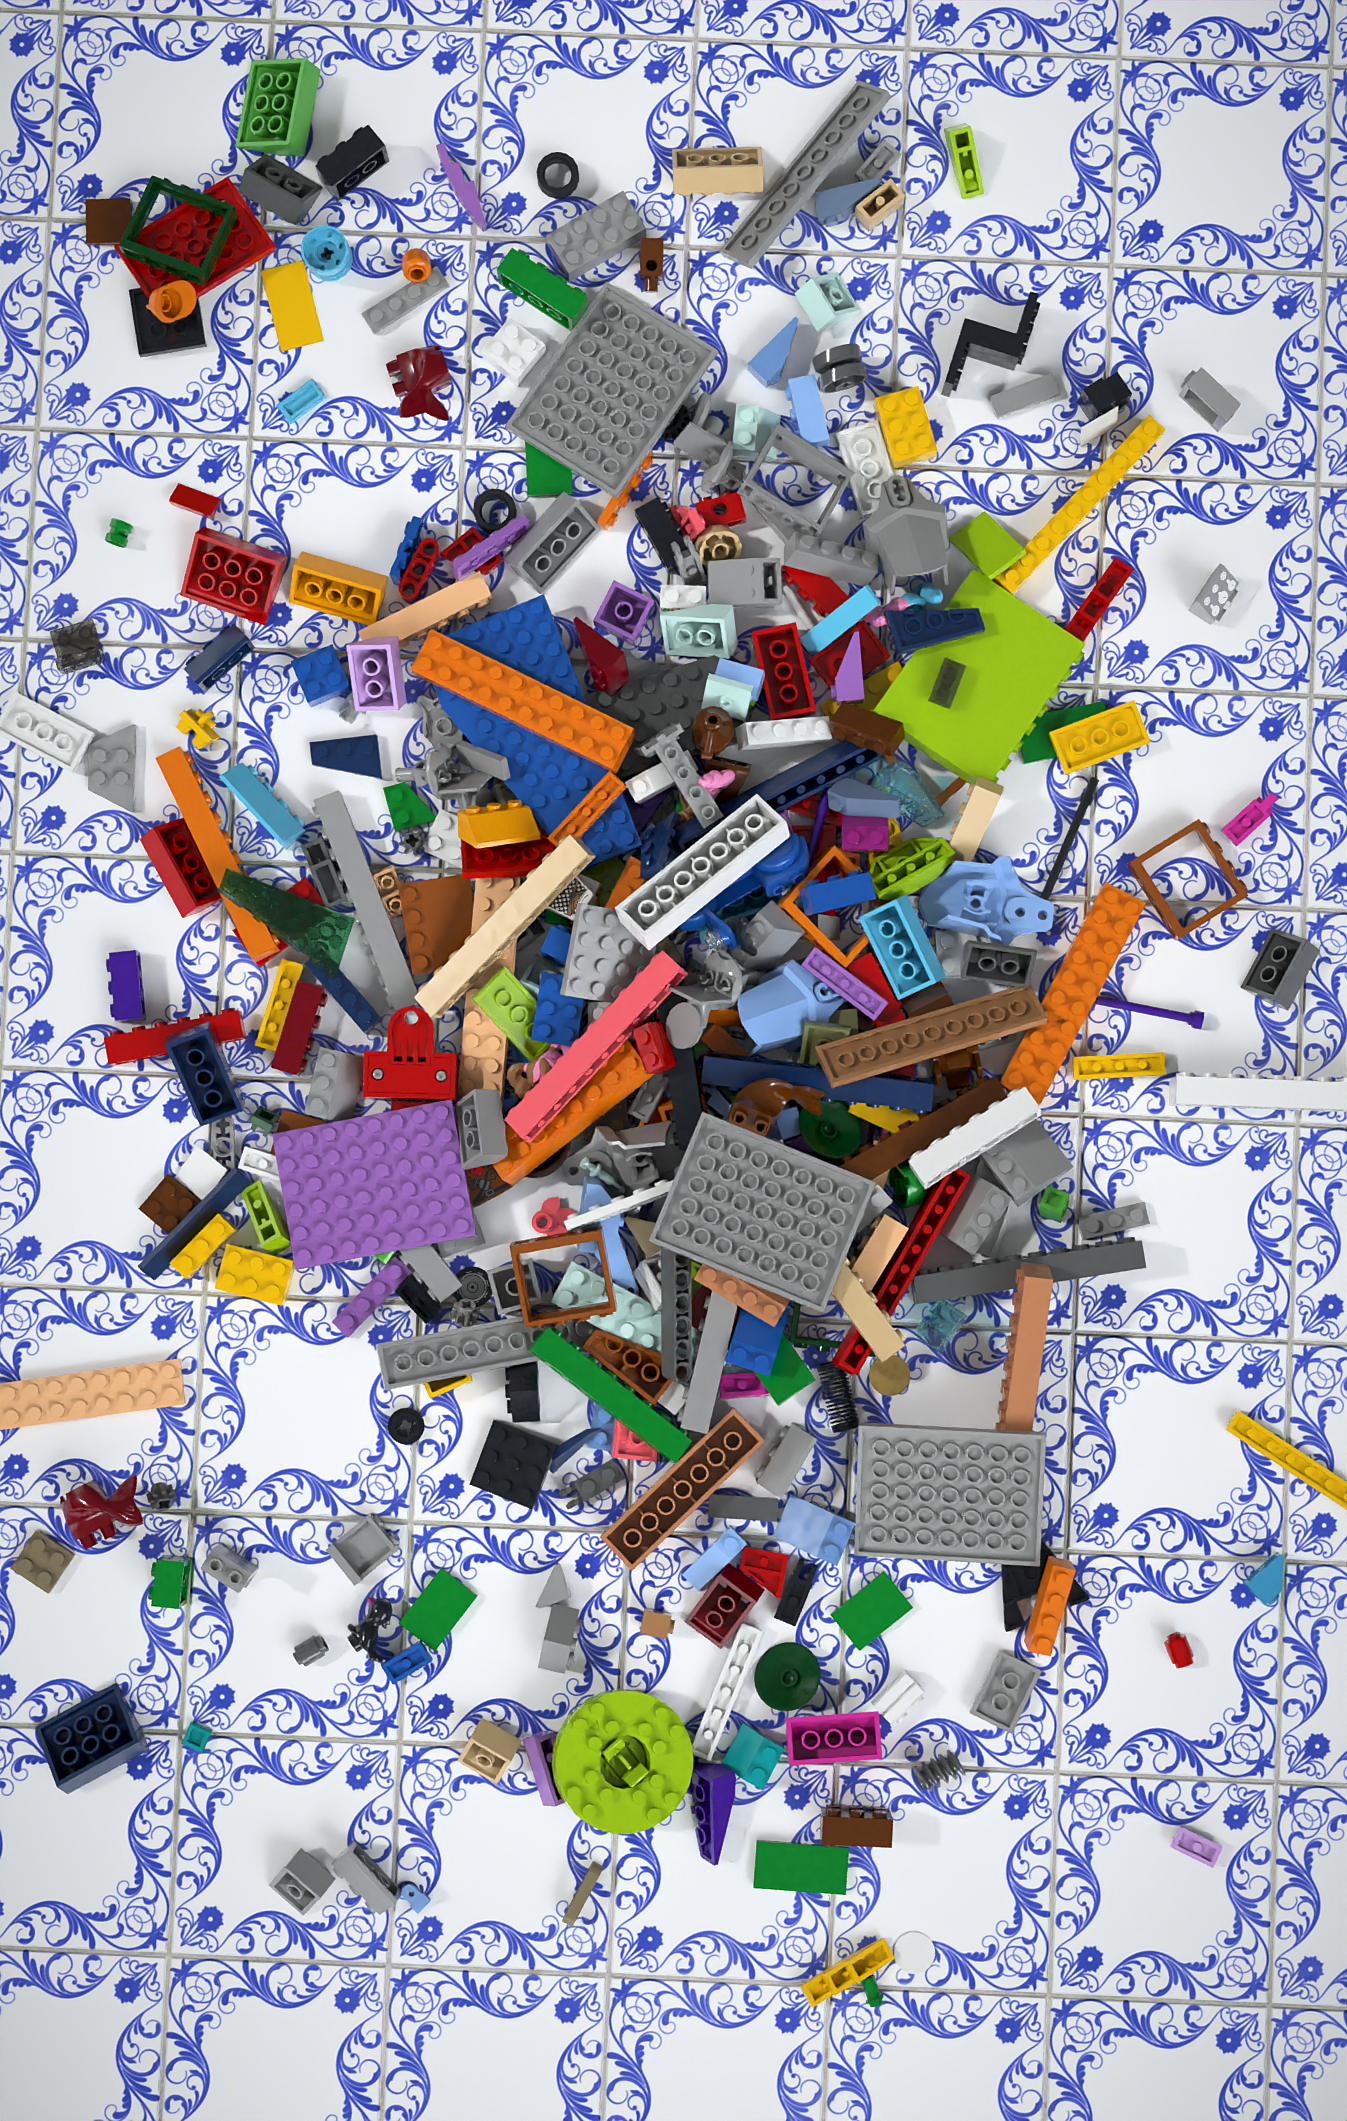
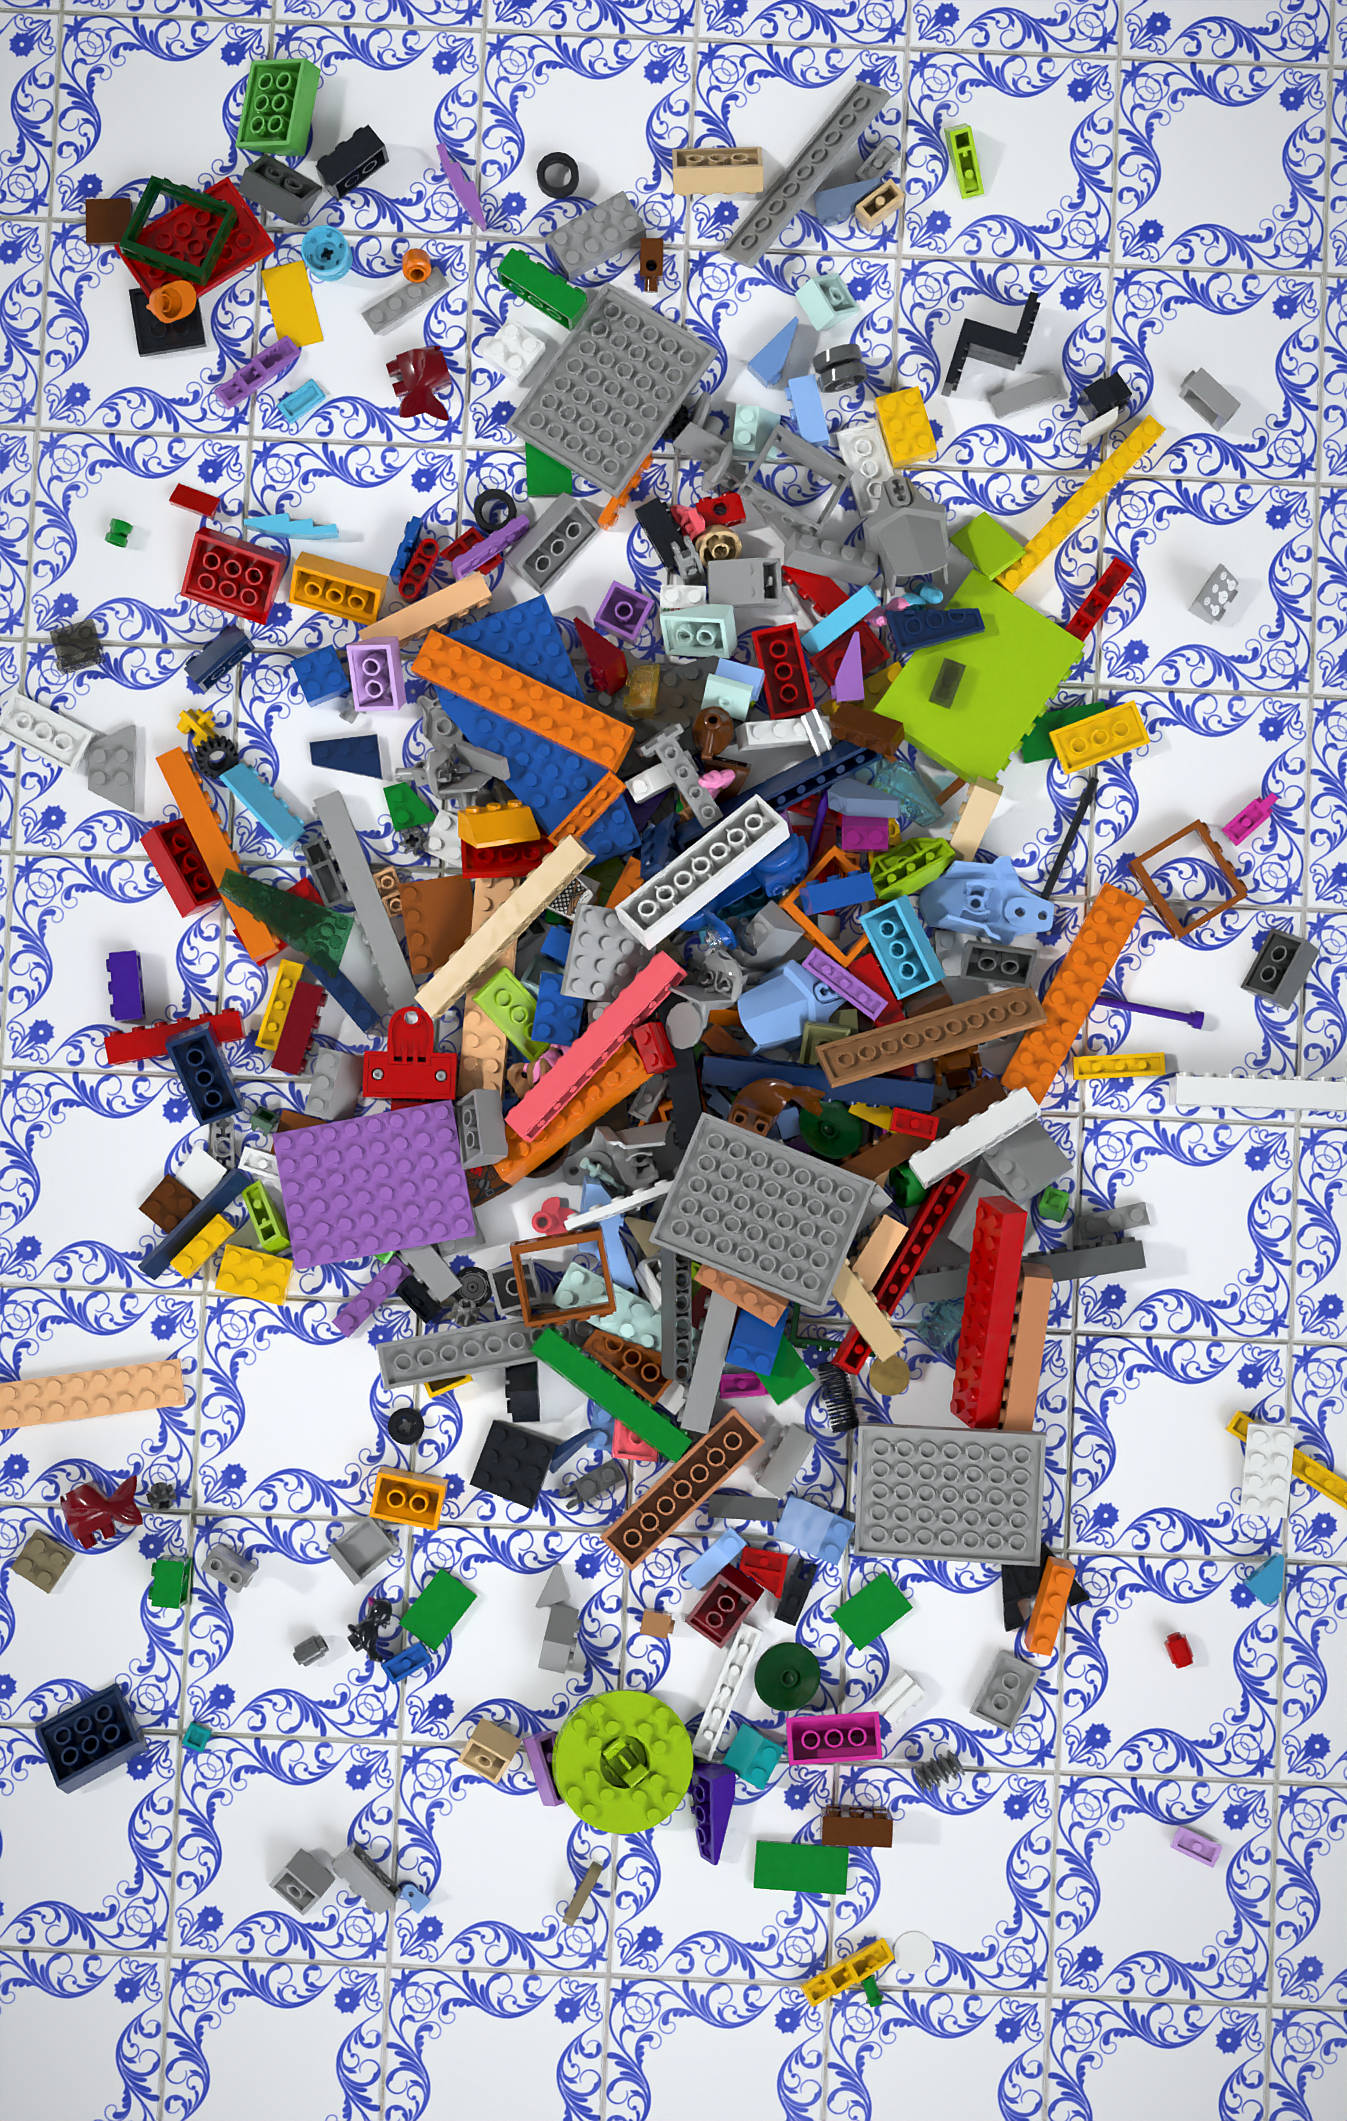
(213, 745): none -> black tyre
(257, 373): none -> medium lavender slope
(282, 526): none -> medium azure slope
(408, 1497): none -> light orange slope
(643, 691): none -> clear yellow slope
(813, 726): none -> sticker
(914, 1124): none -> red plate
(988, 1311): none -> red brick
(1267, 1470): none -> white plate

